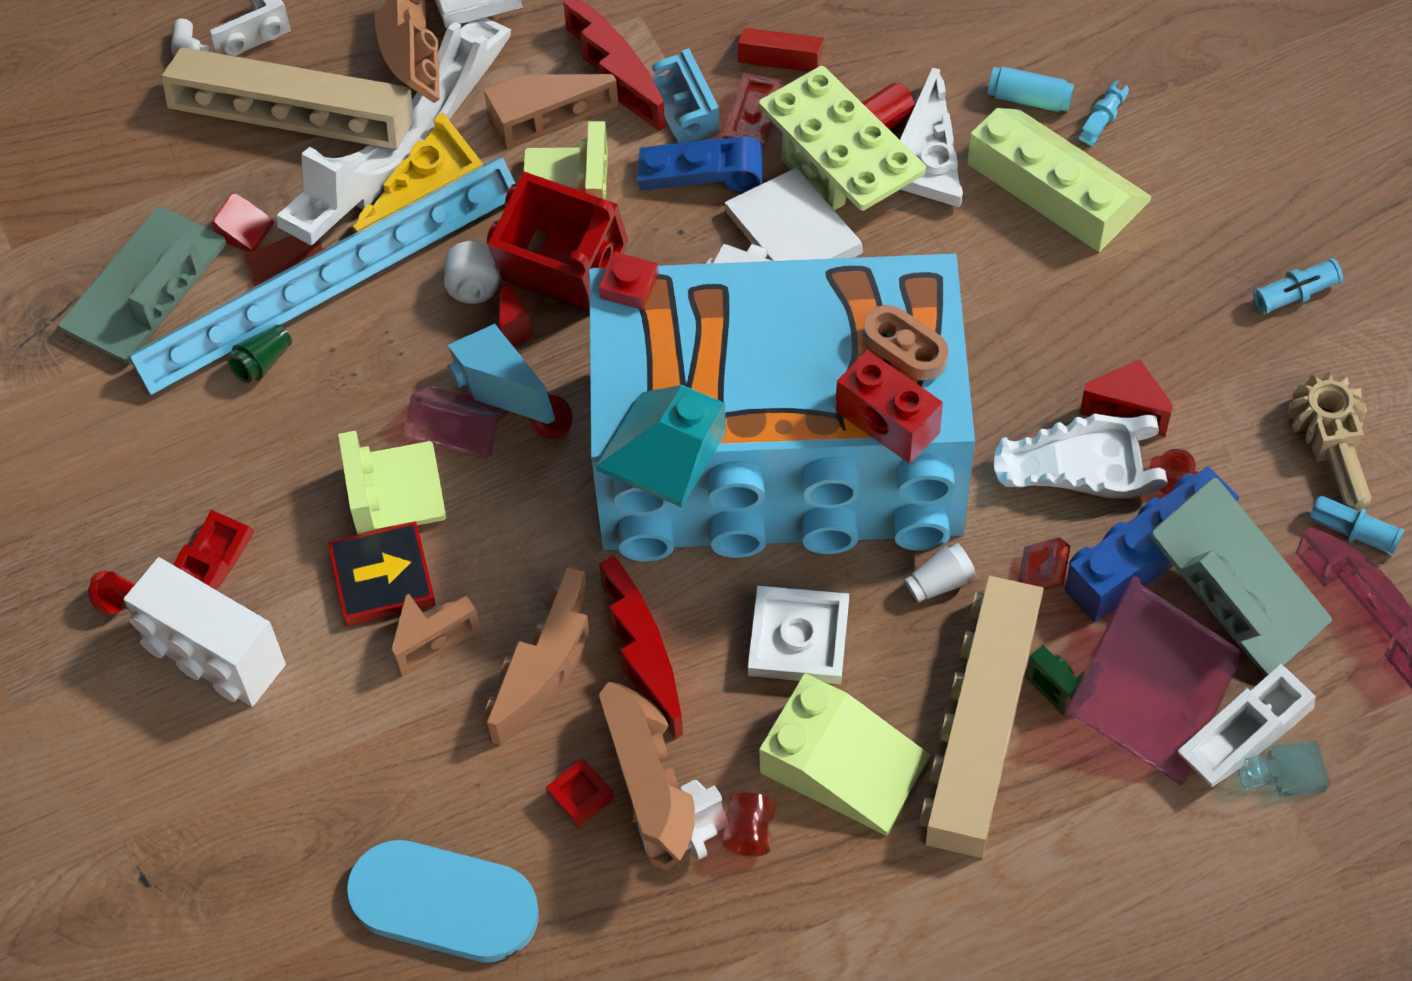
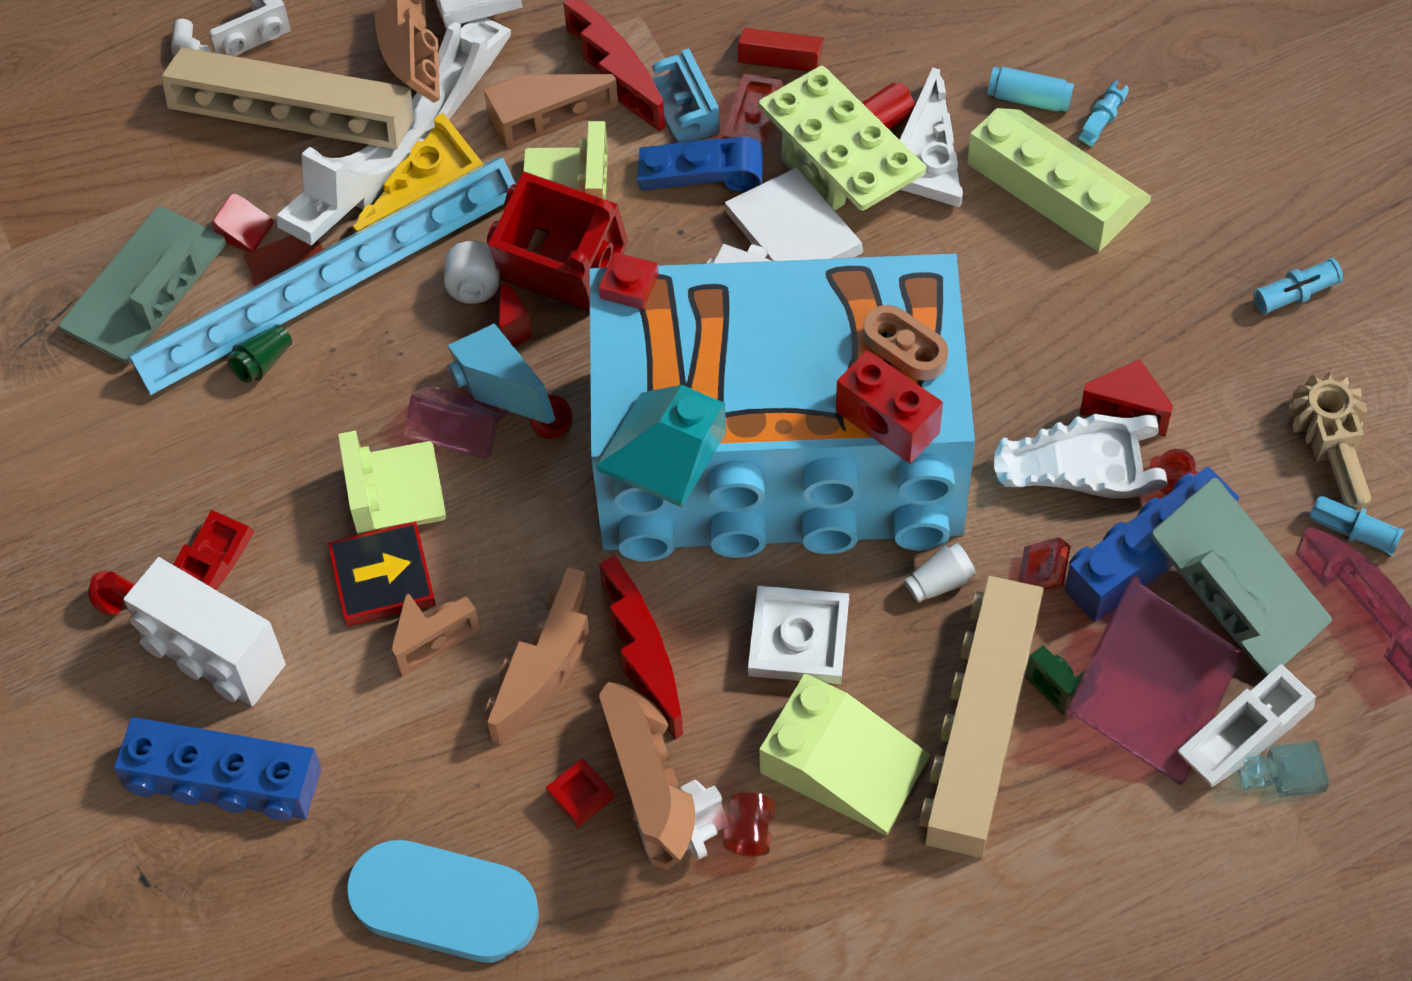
(218, 769): none -> blue brick

